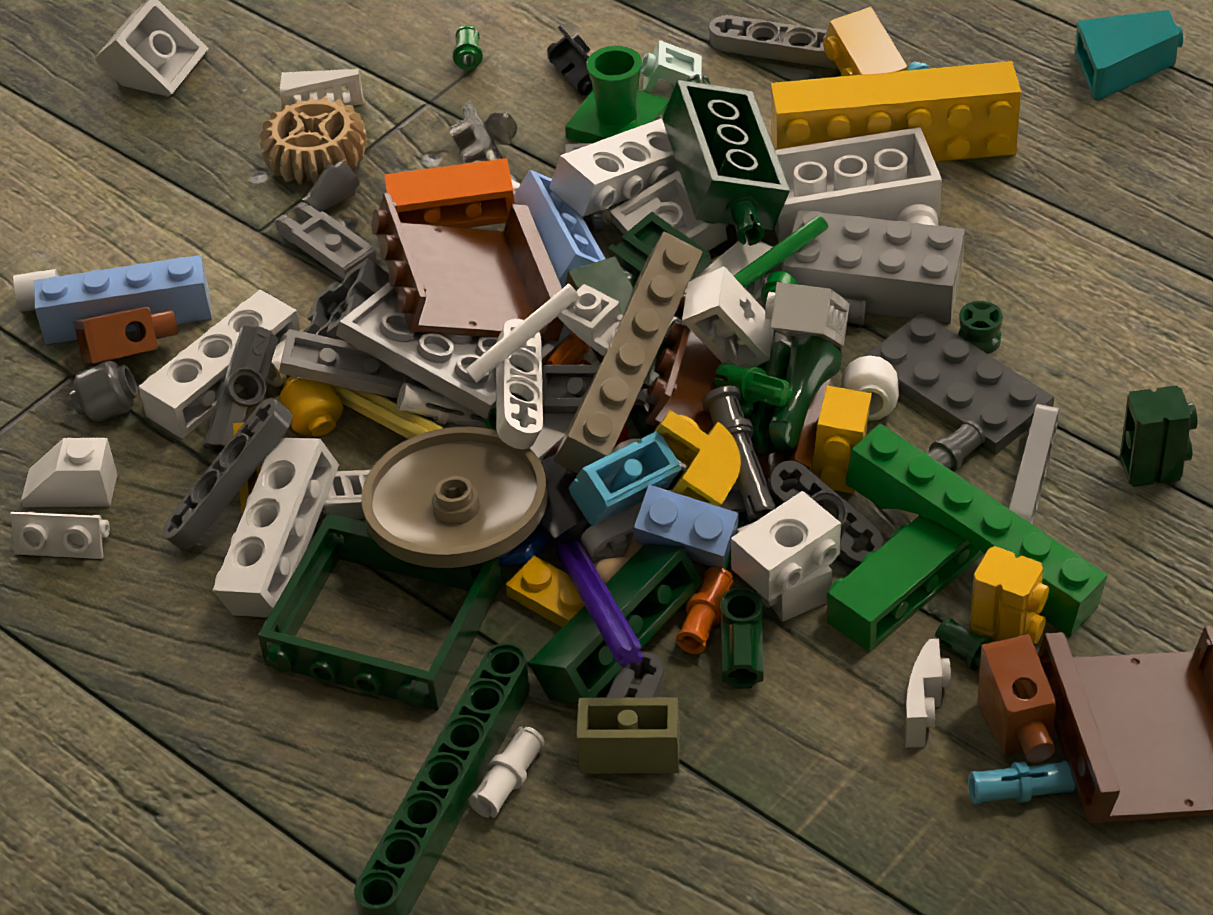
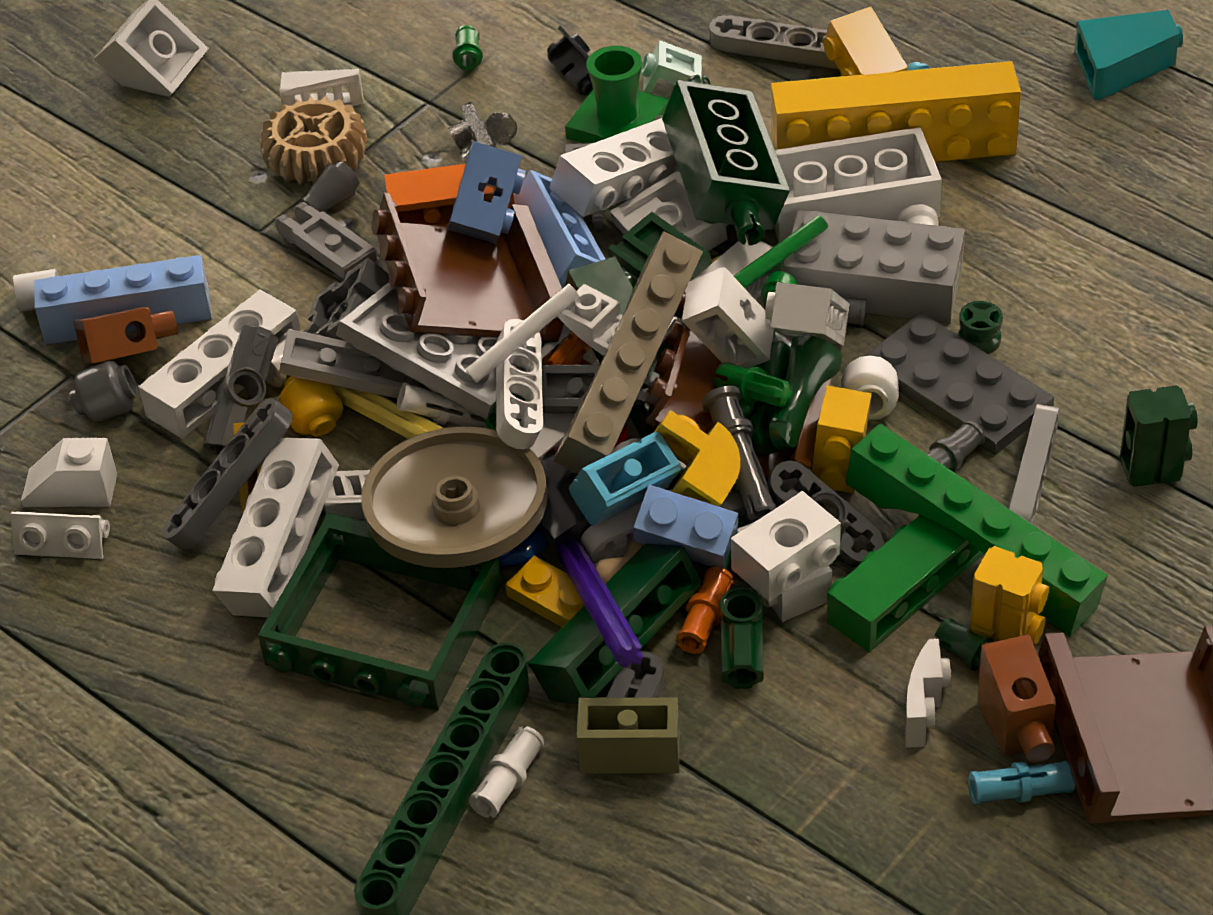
(486, 168): none -> medium blue brick

